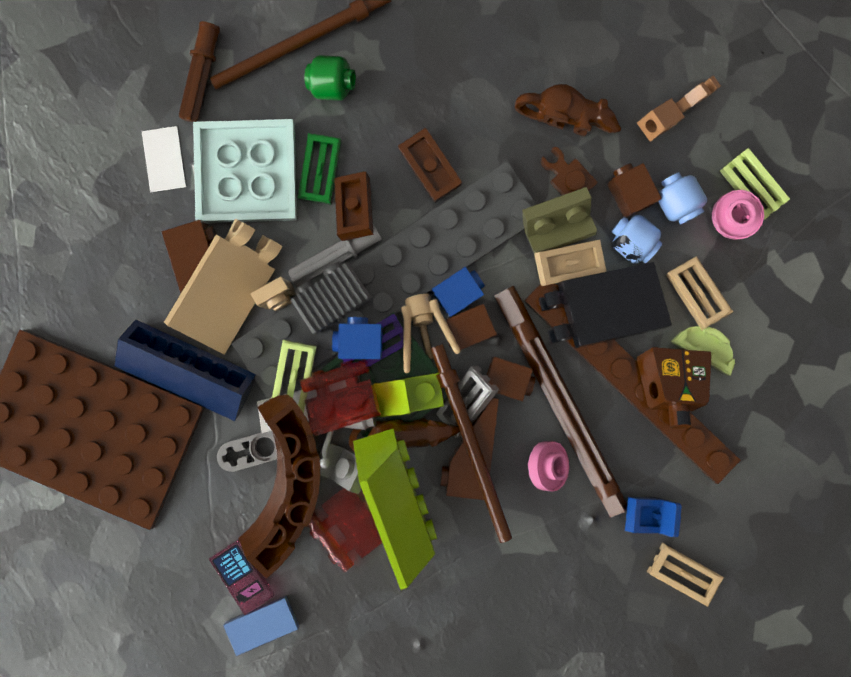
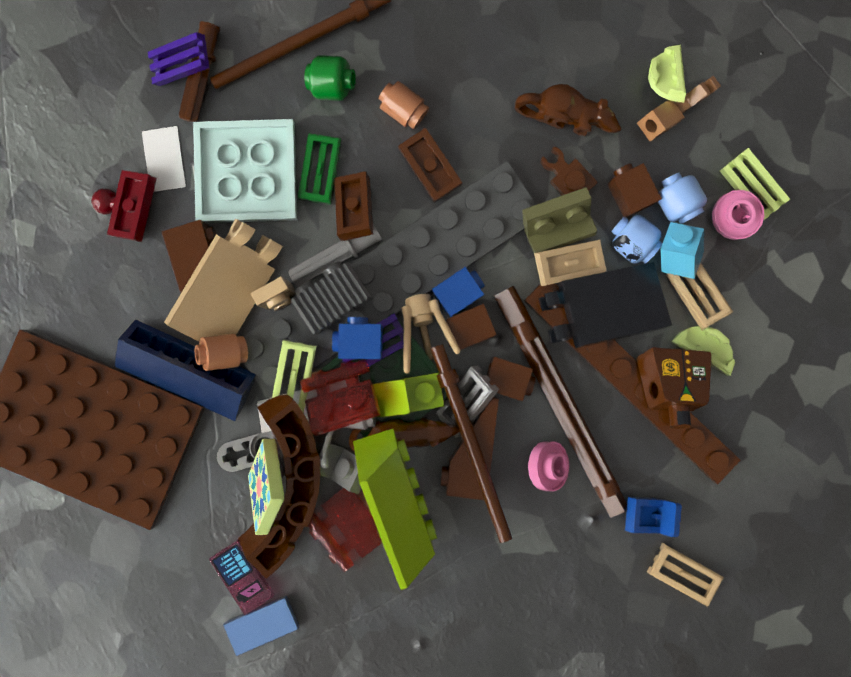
(128, 205): none -> dark red plate
(199, 49): none -> dark purple tile
(221, 352): none -> nougat brick
(265, 486): none -> yellowish green tile
(403, 104): none -> nougat brick
(667, 74): none -> yellowish green tile
(682, 250): none -> medium azure brick

